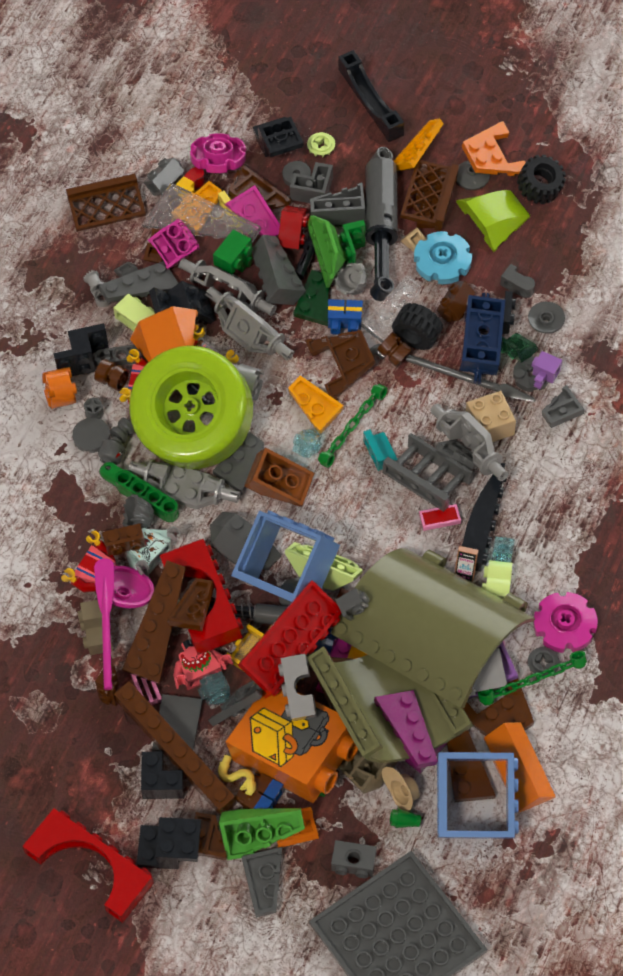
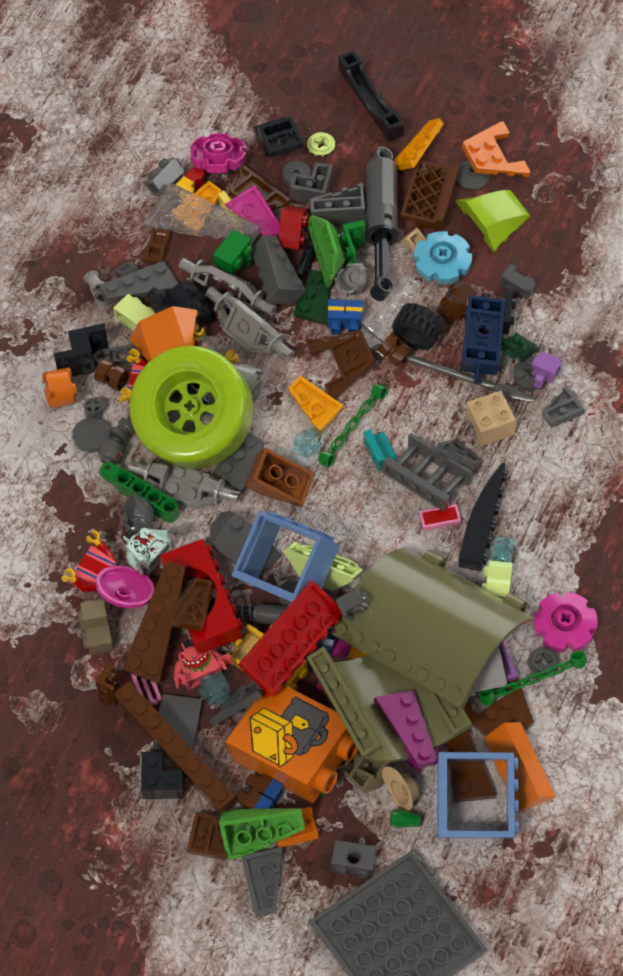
(60, 833): red arch -> none
(102, 189): reddish brown fence -> none
(104, 583): dark pink piece -> none
(124, 539): reddish brown bracket -> none
(169, 843): black bracket -> none
(174, 243): dark pink slope -> none
(249, 784): light yellow animal -> none
(298, 706): light grey arch -> none
(466, 563): tile -> none
(473, 435): light grey plate -> none
(532, 187): black tyre -> none
(546, 311): dark grey dish -> none

